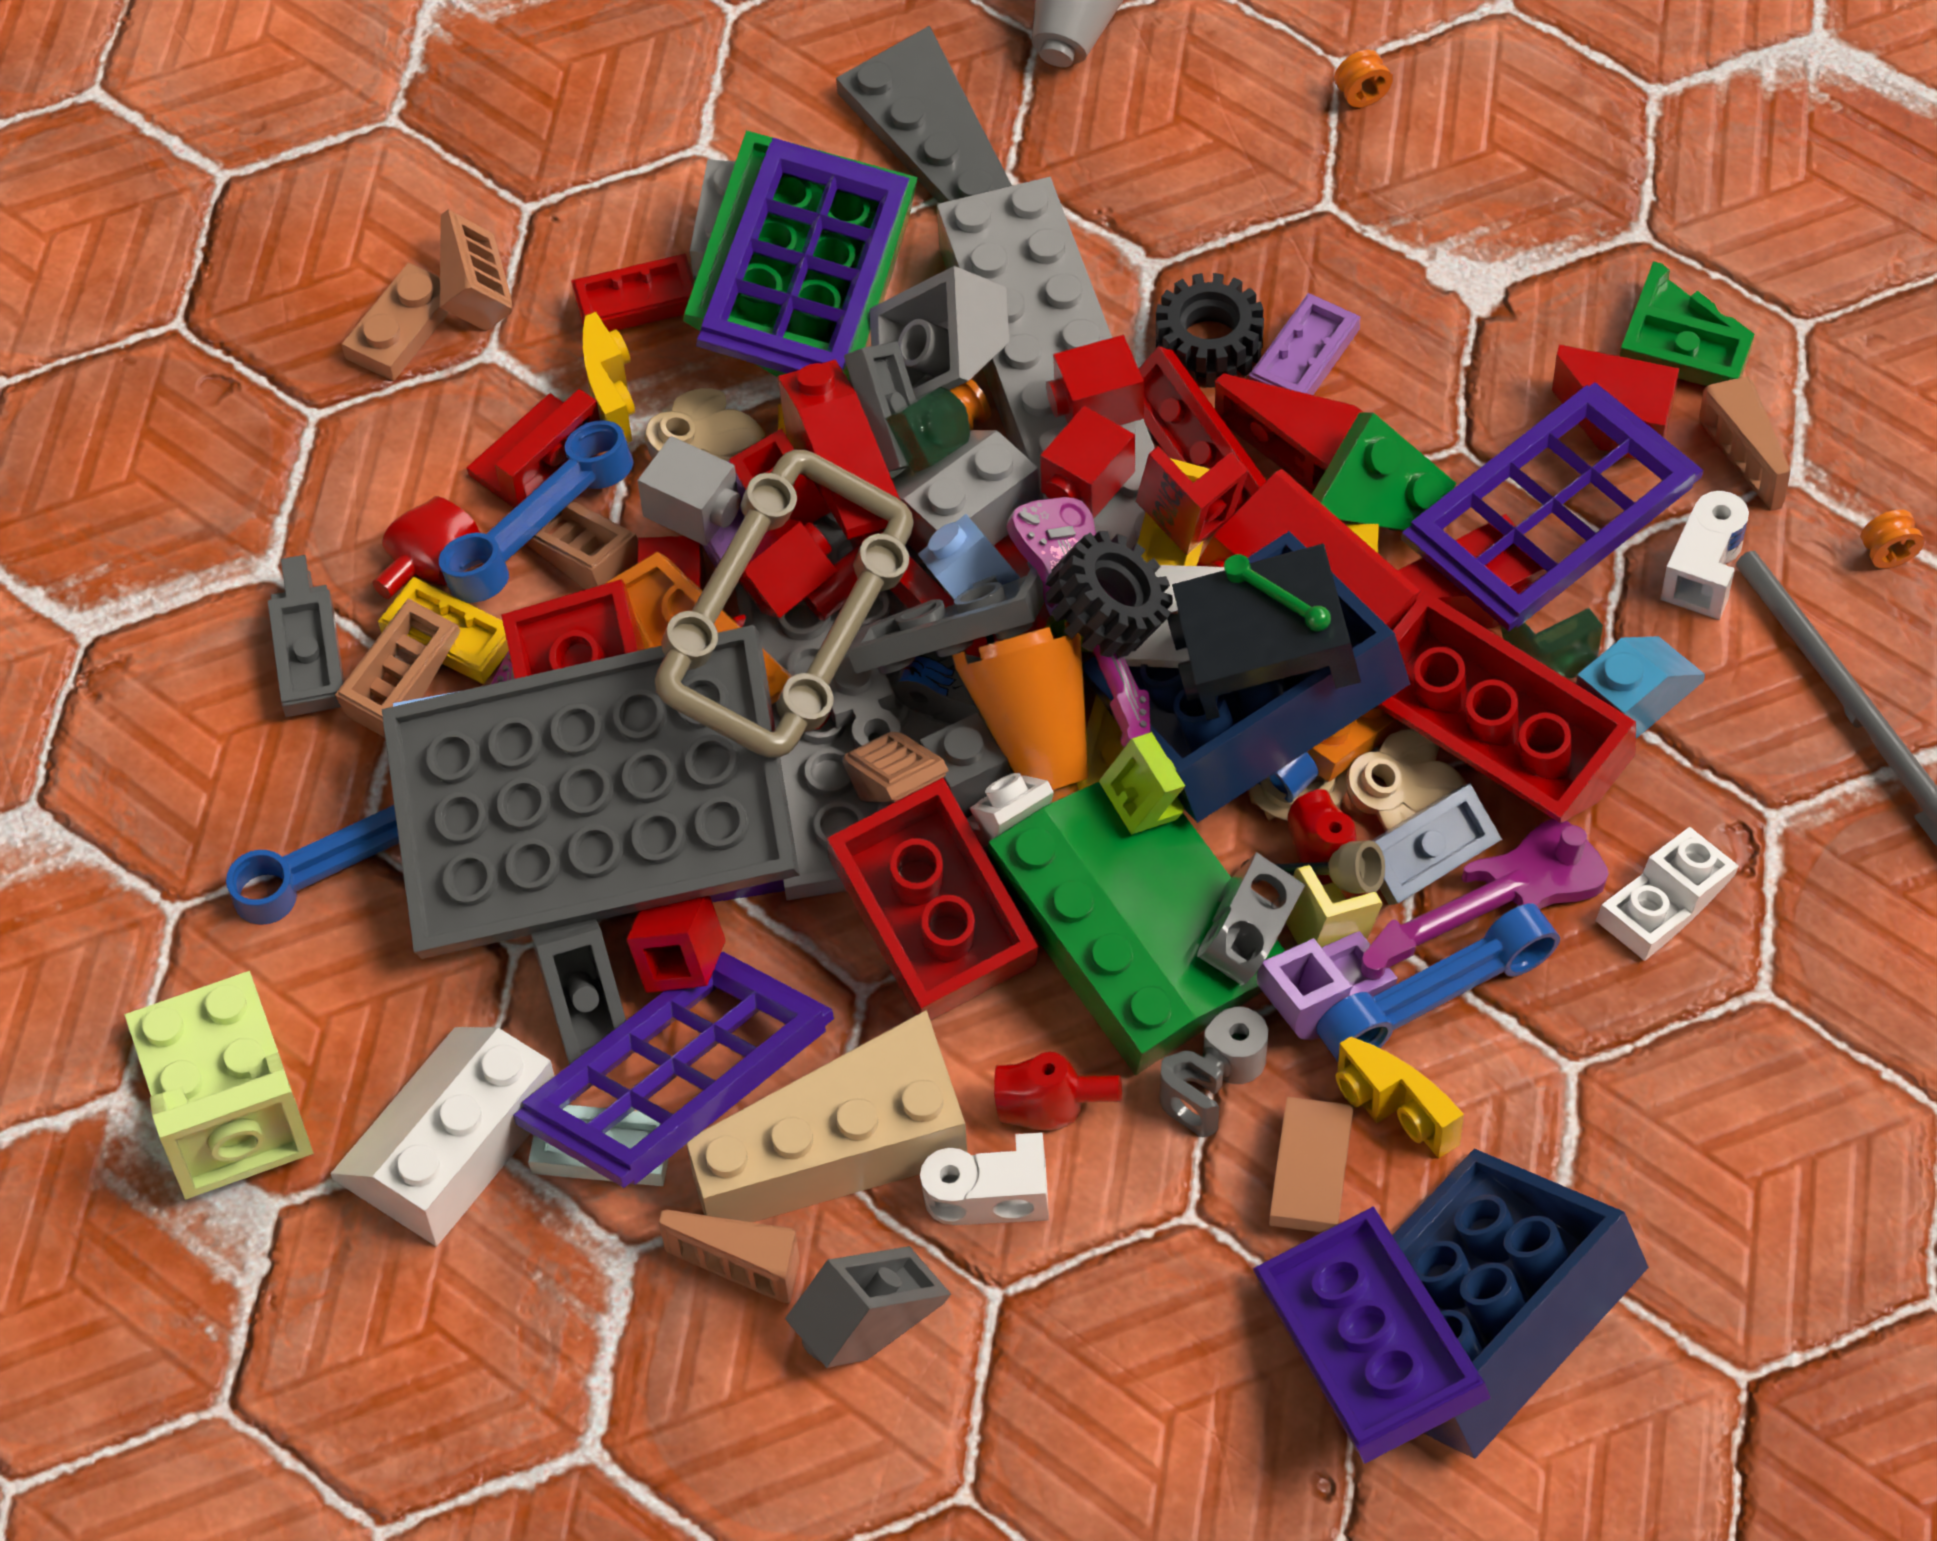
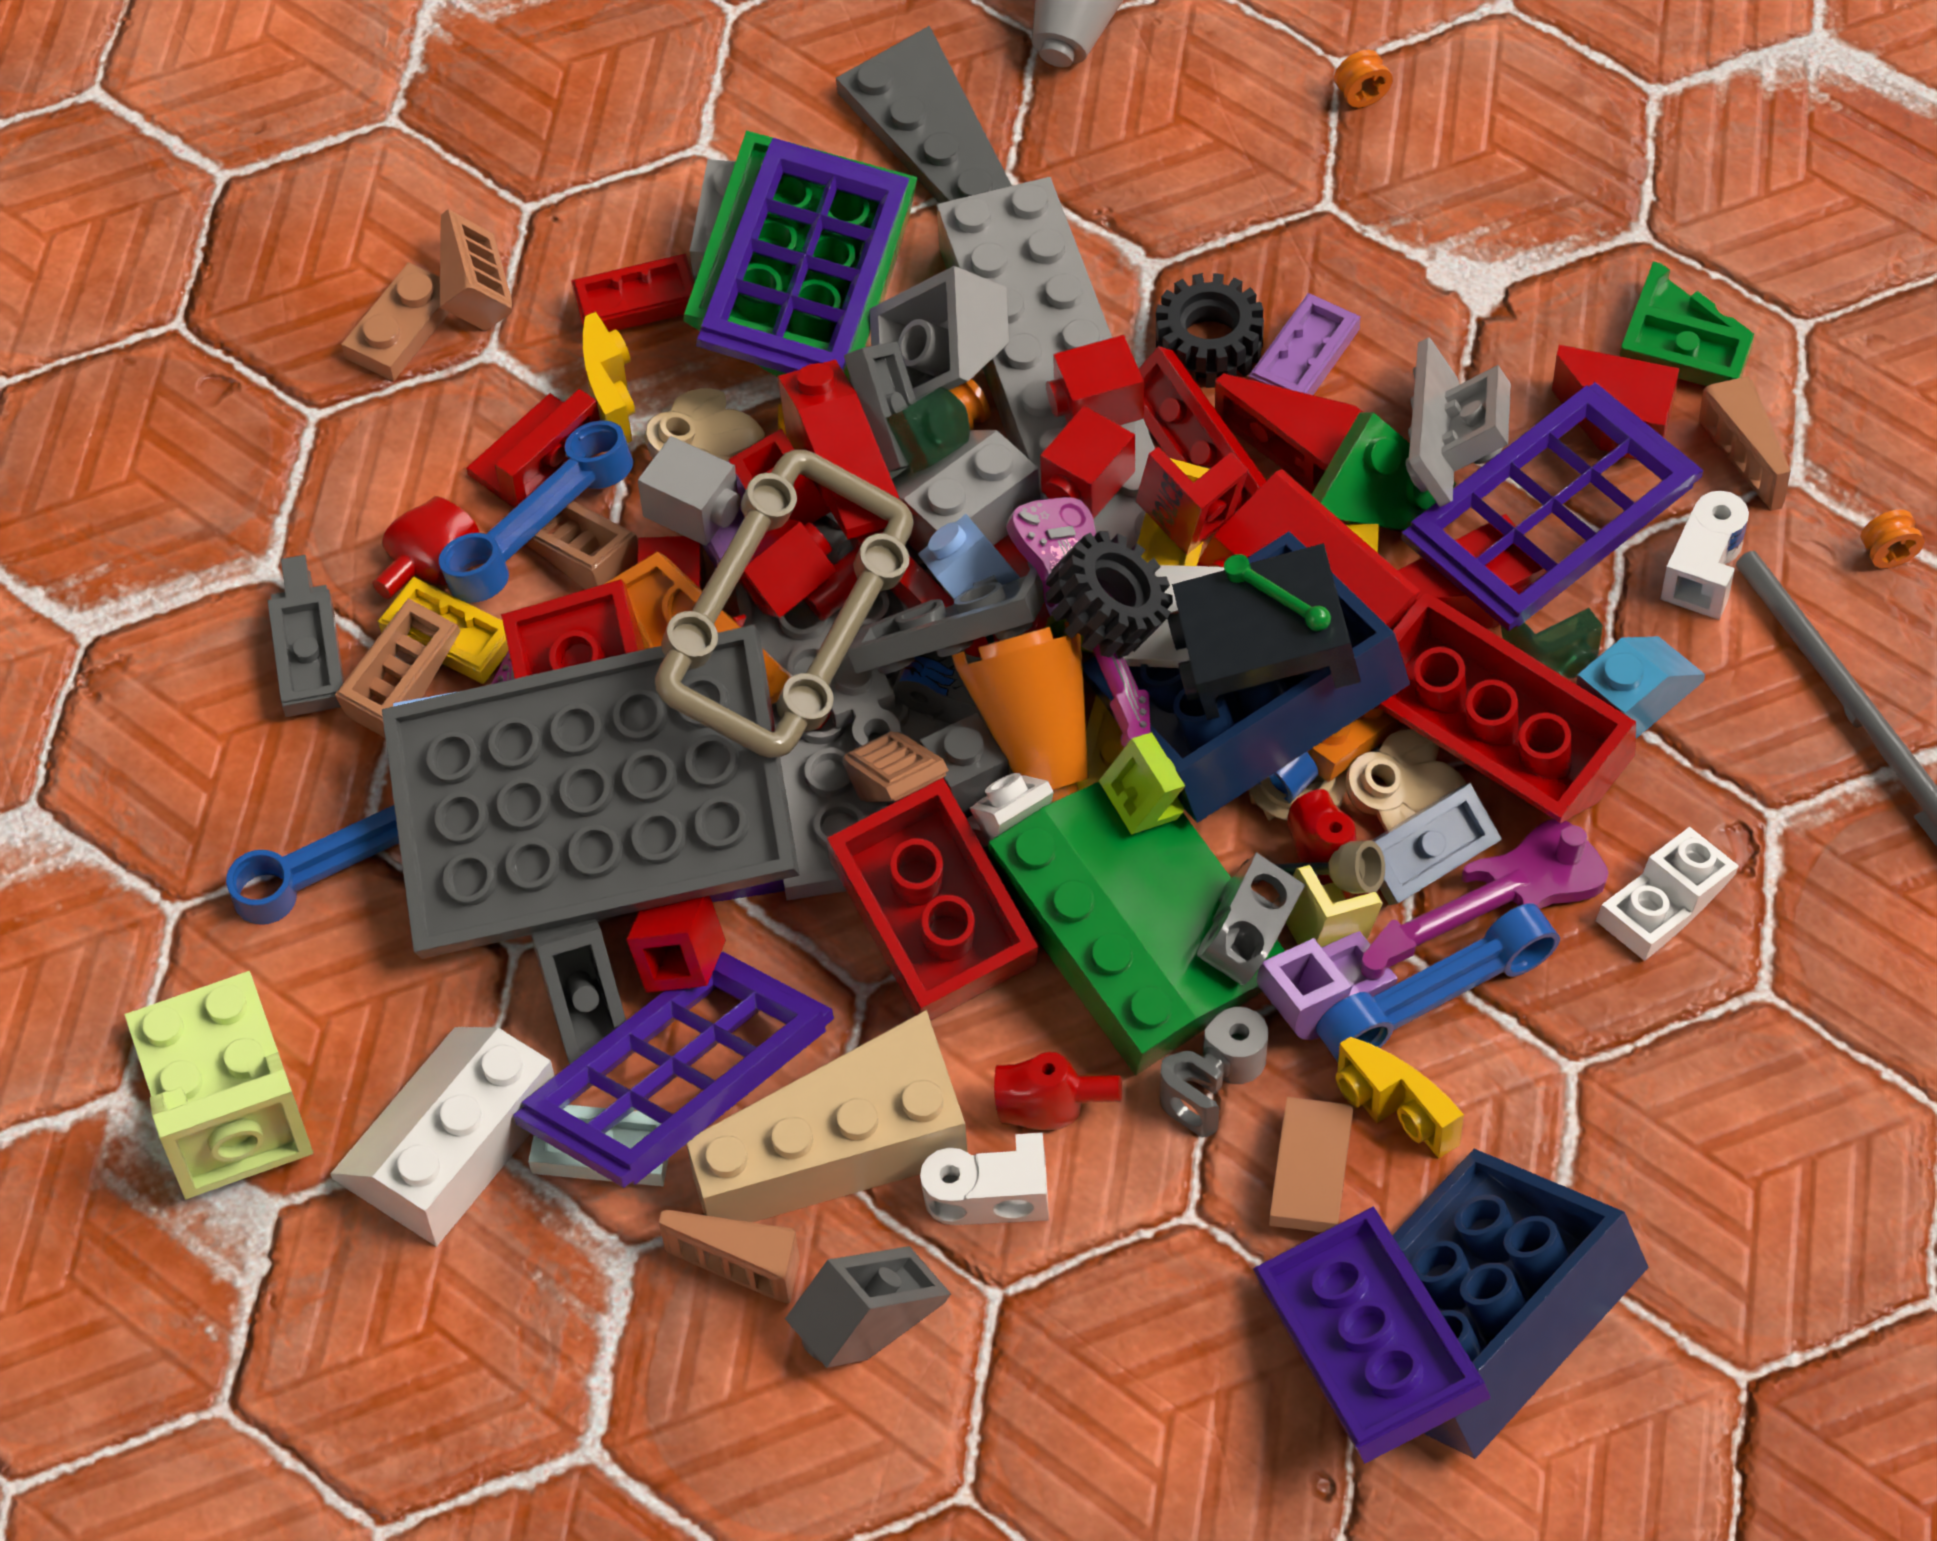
(1453, 421): none -> light grey bracket

